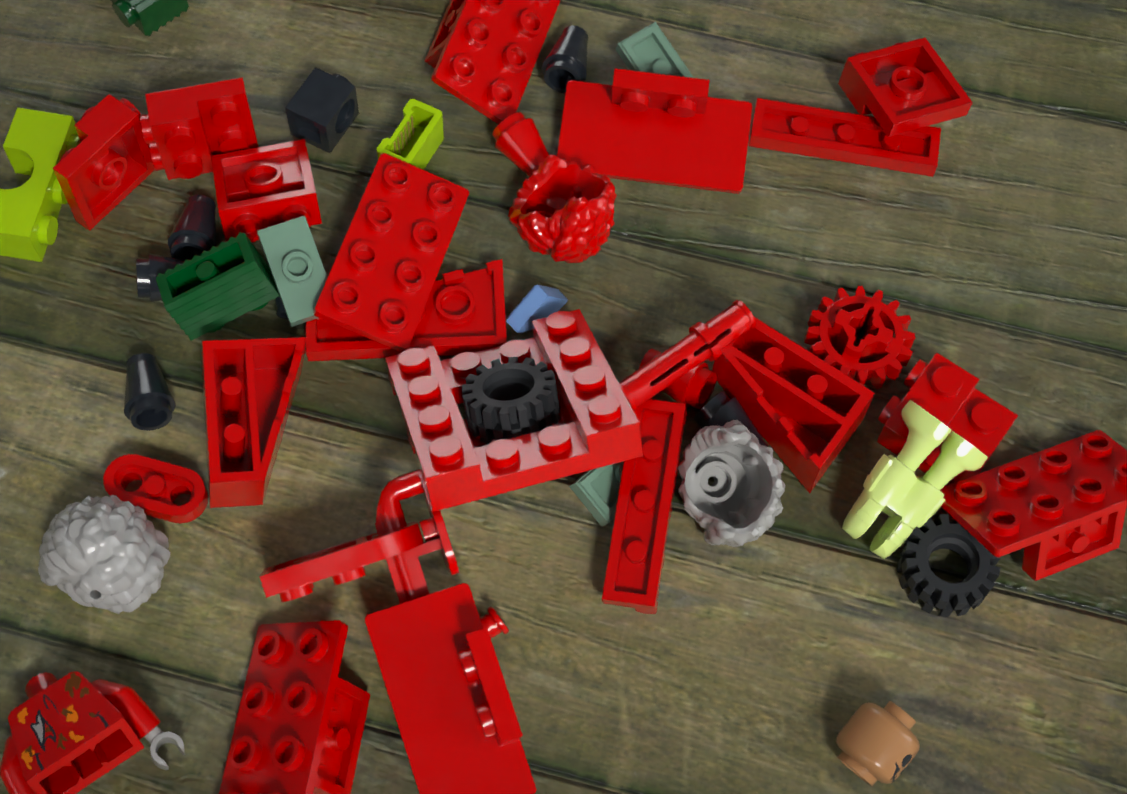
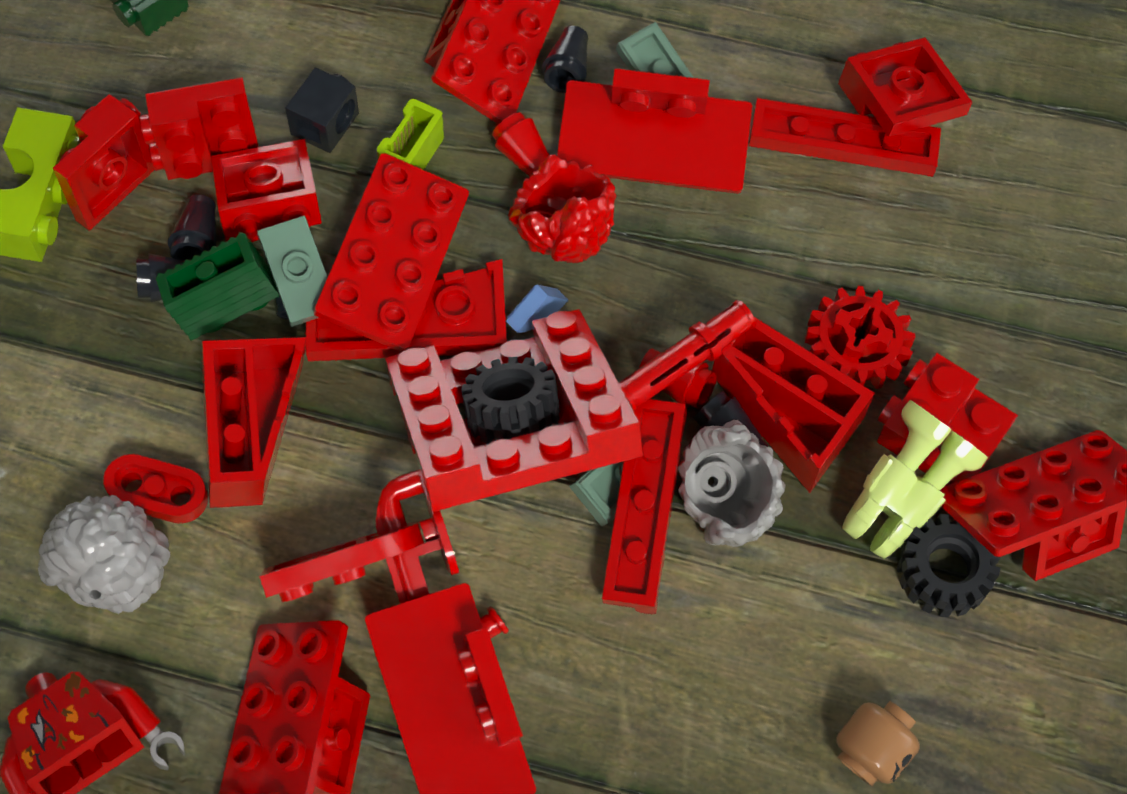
(147, 395): black cone -> none

